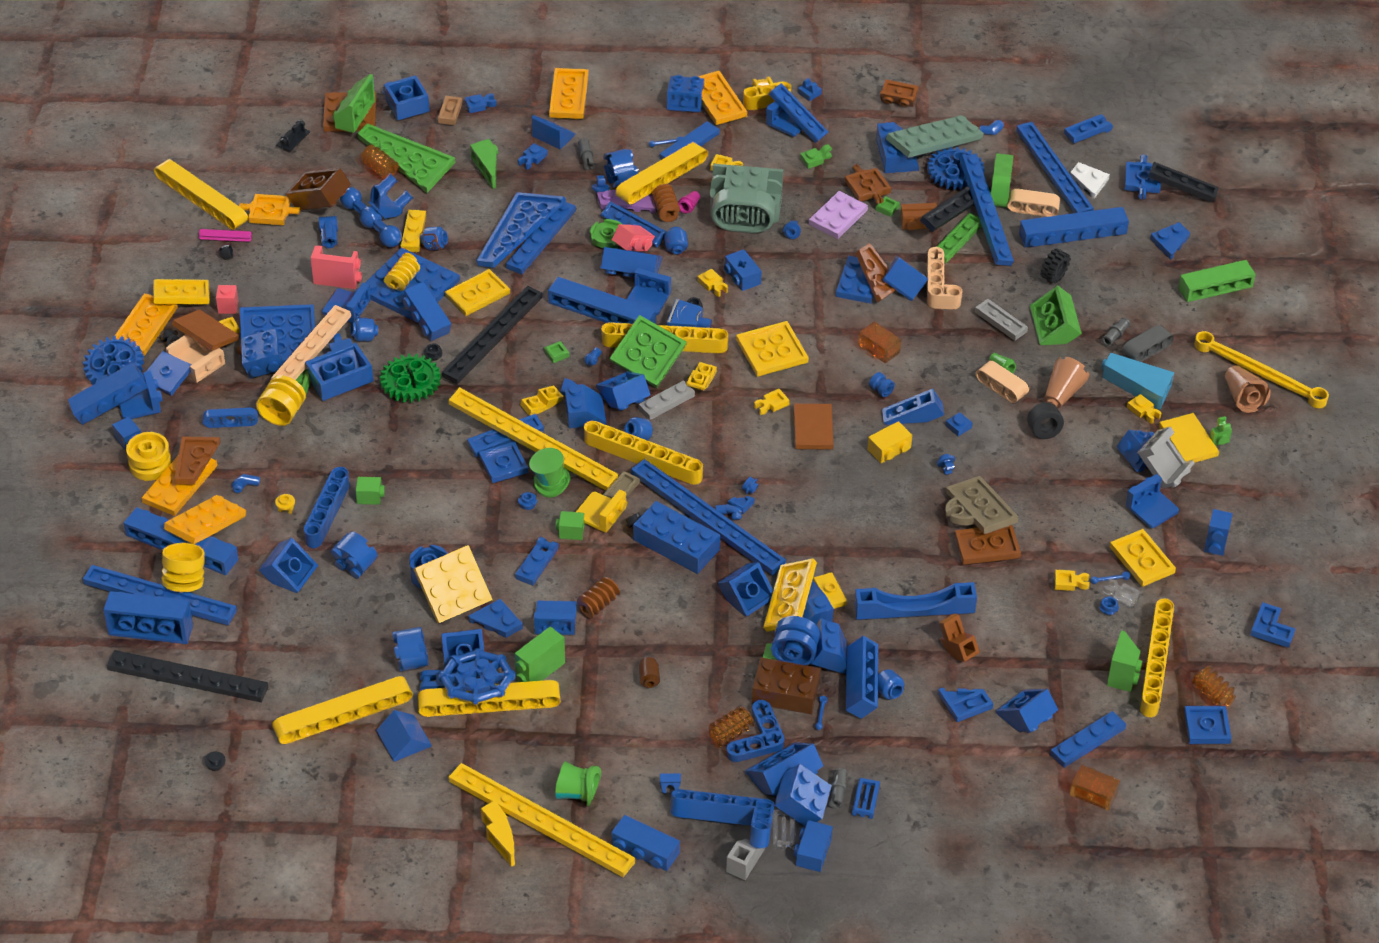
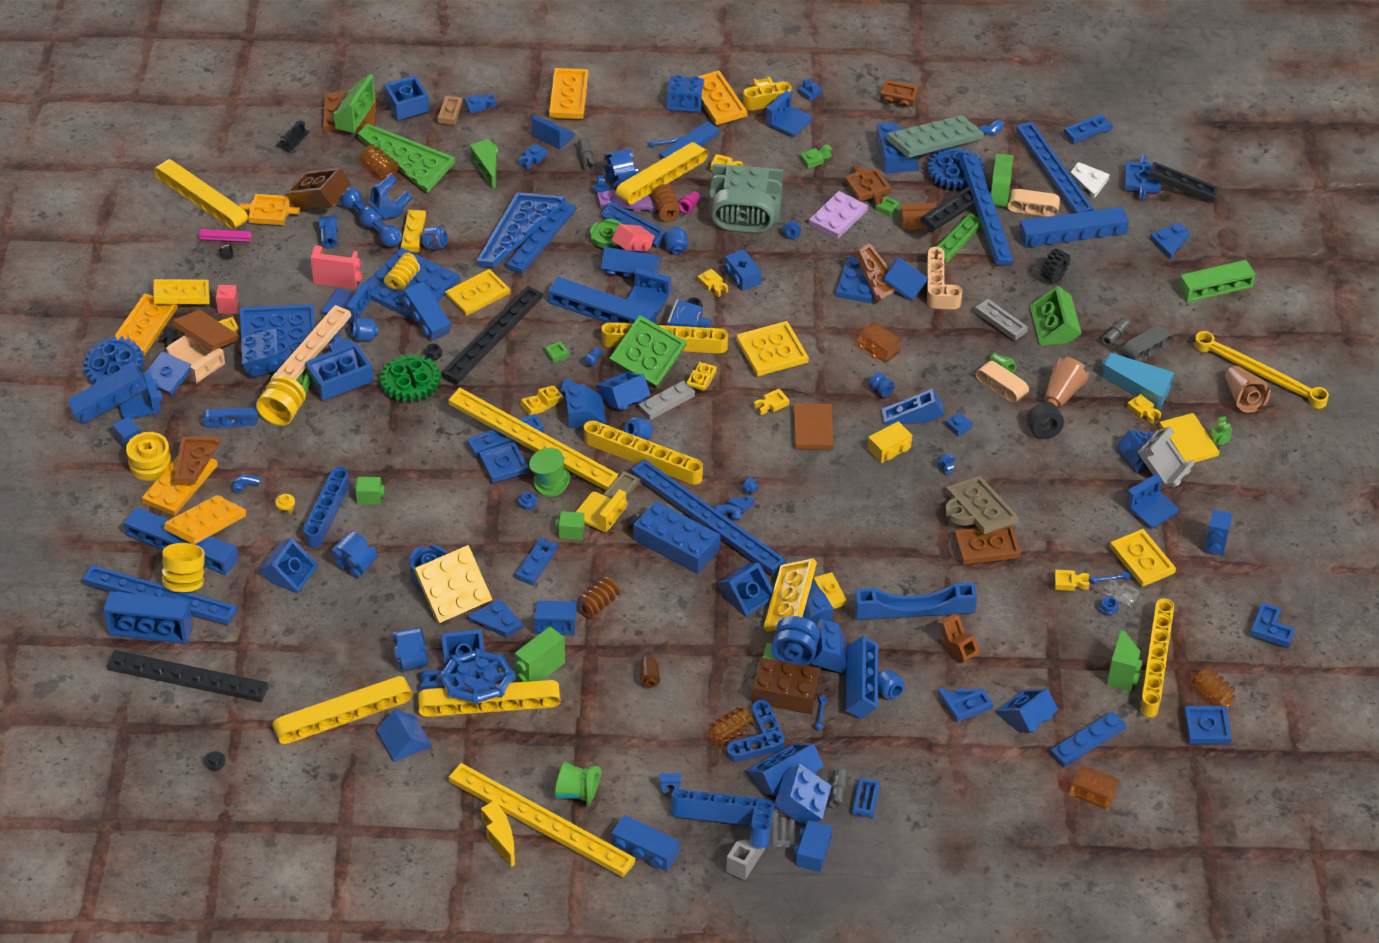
(798, 113): blue tile -> none

